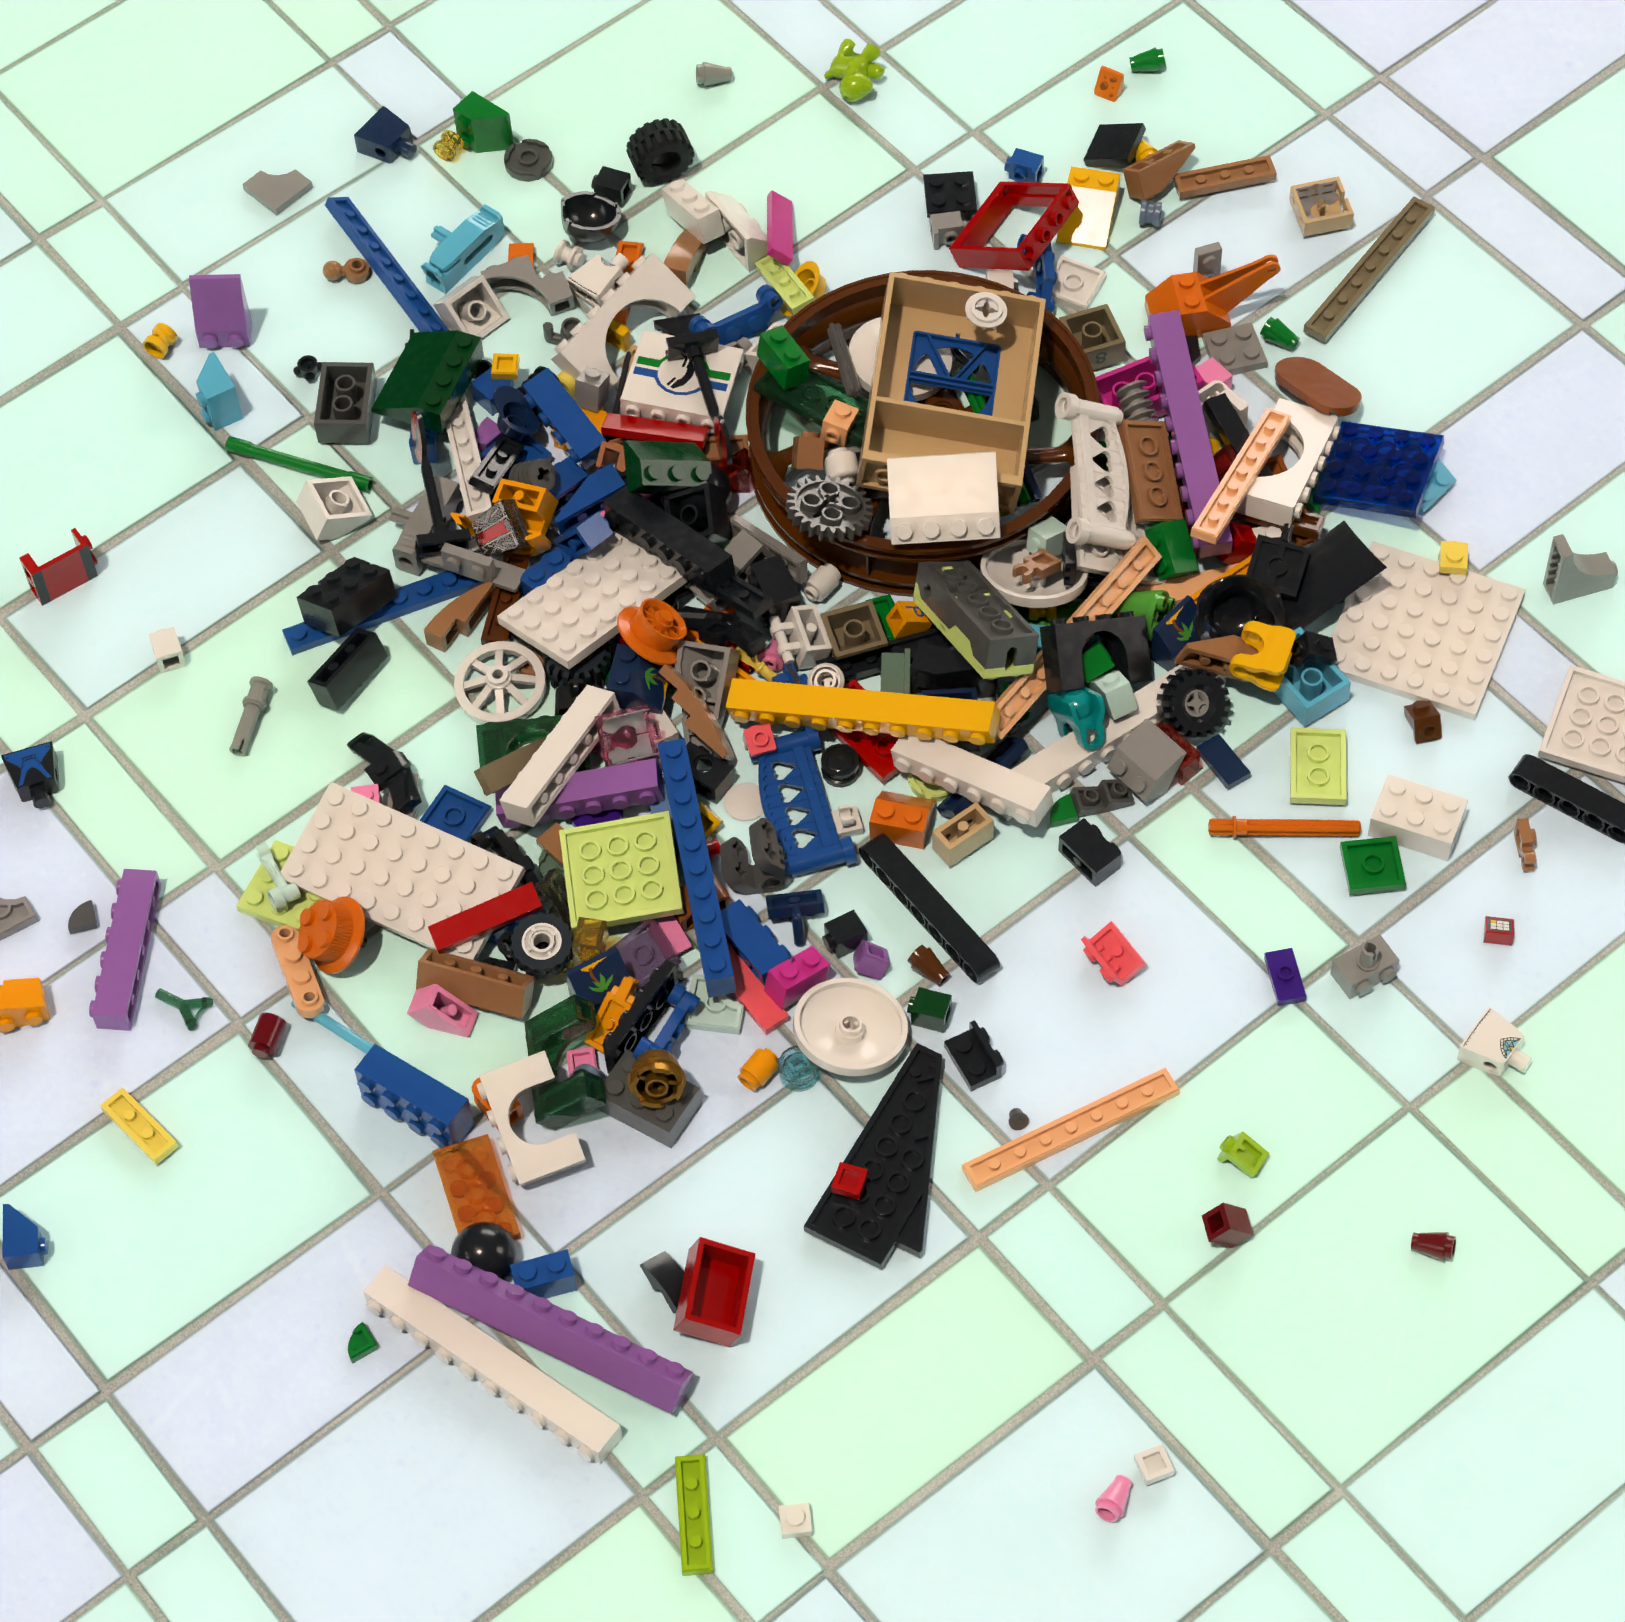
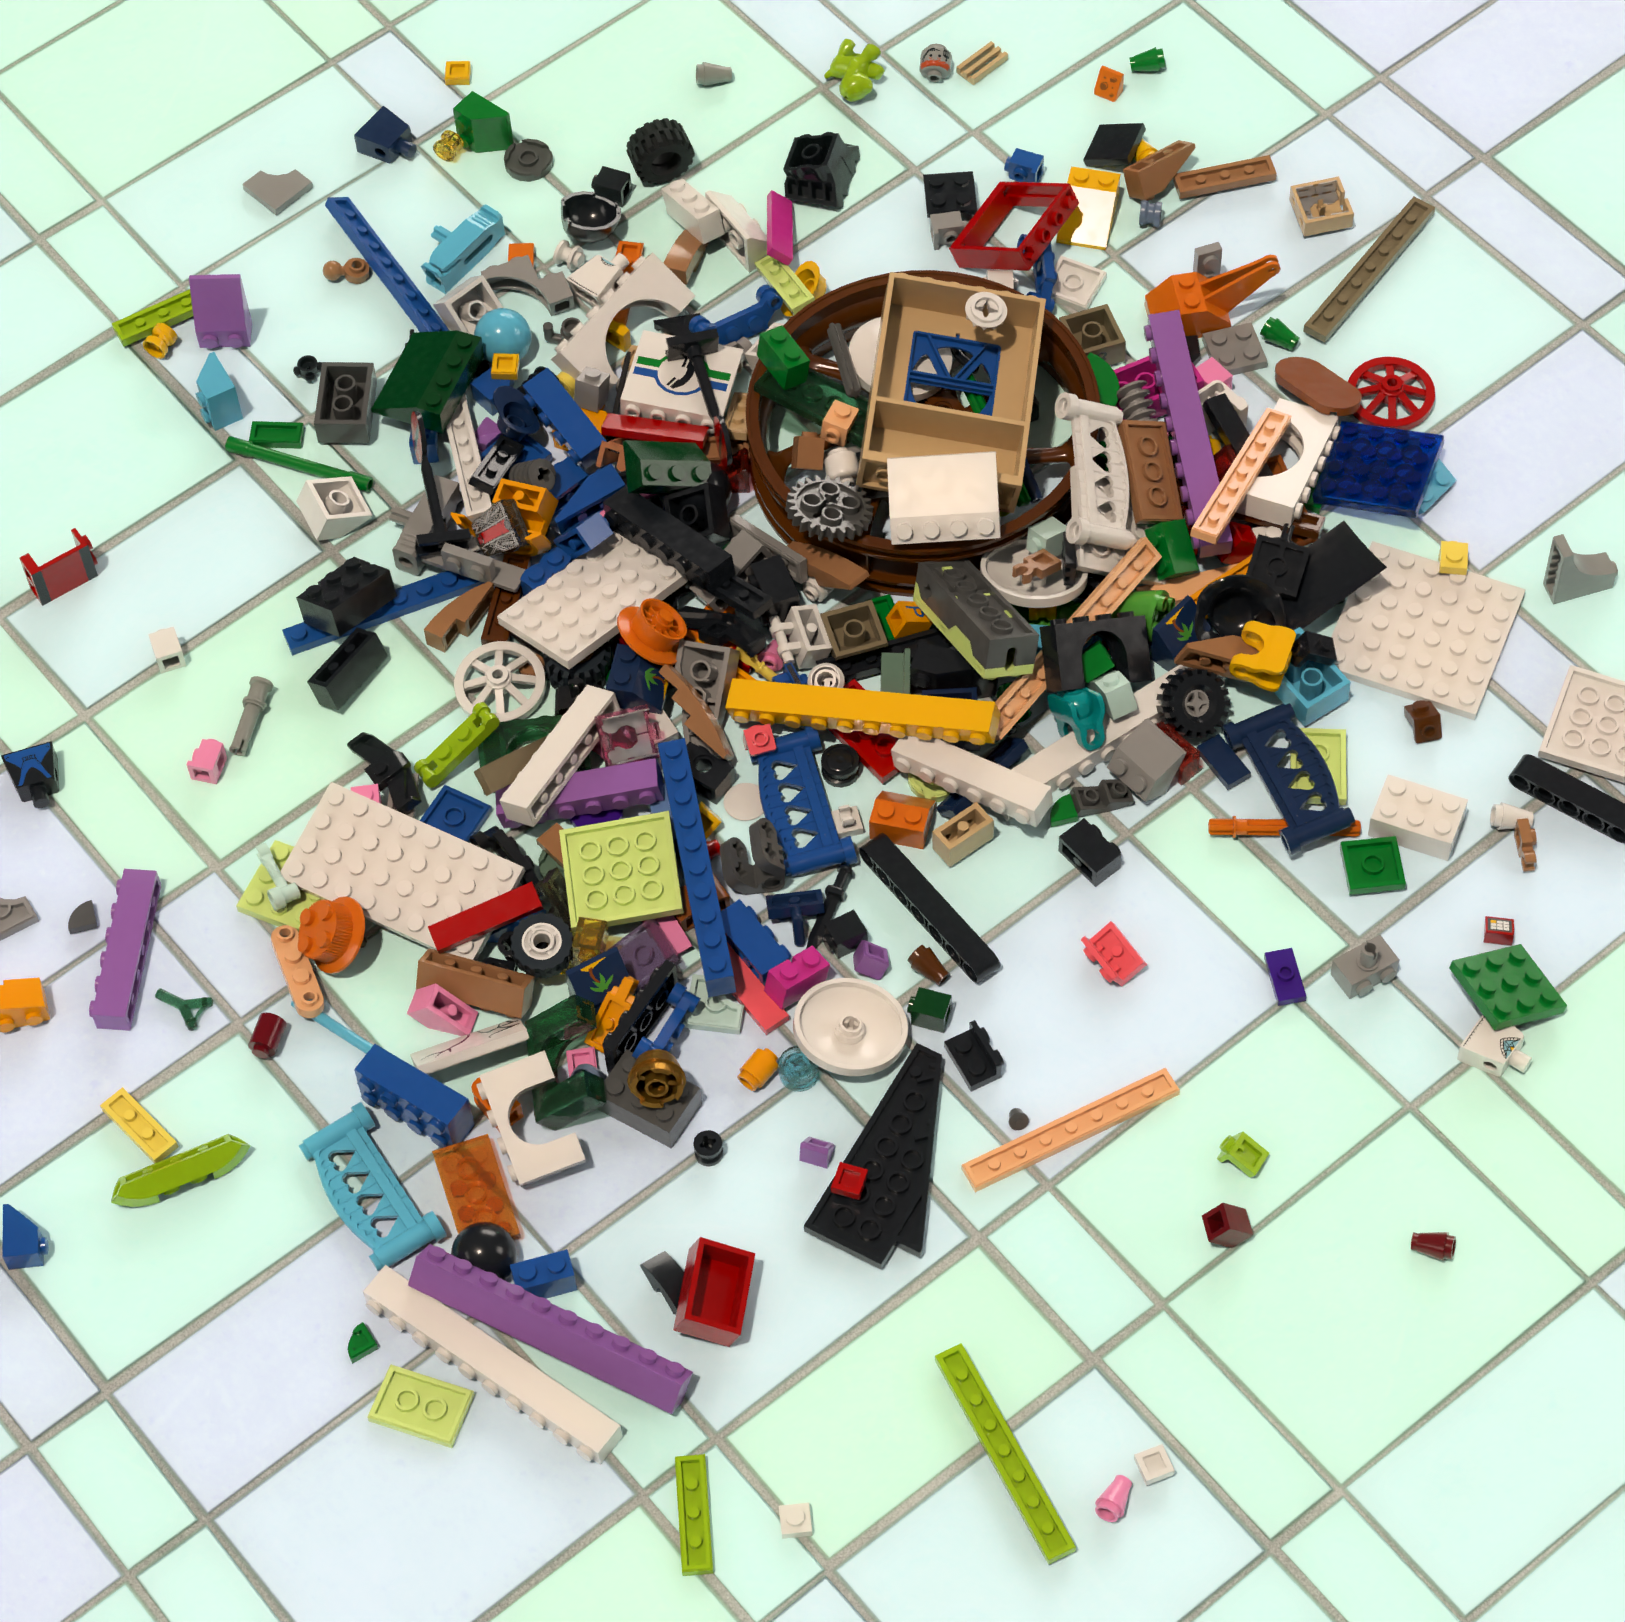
(142, 323): none -> lime plate
(167, 1176): none -> lime brick
(207, 761): none -> bright pink brick
(277, 434): none -> green tile
(409, 1229): none -> medium azure piece
(421, 1406): none -> yellowish green tile
(457, 73): none -> yellow tile
(457, 745): none -> lime plate
(470, 1046): none -> white tile
(504, 333): none -> medium azure piece
(708, 1155): none -> black wheel
(736, 417): none -> tan tile
(816, 1152): none -> medium lavender slope
(820, 169): none -> black slope
(829, 568): none -> medium nougat slope
(834, 894): none -> black sword
(935, 62): none -> light grey head
(979, 60): none -> tan tile
(1005, 1454): none -> lime plate
(1106, 380): none -> green tile
(1303, 825): none -> dark blue piece
(1393, 390): none -> red wheel
(1505, 816): none -> white cone
(1508, 987): none -> green plate

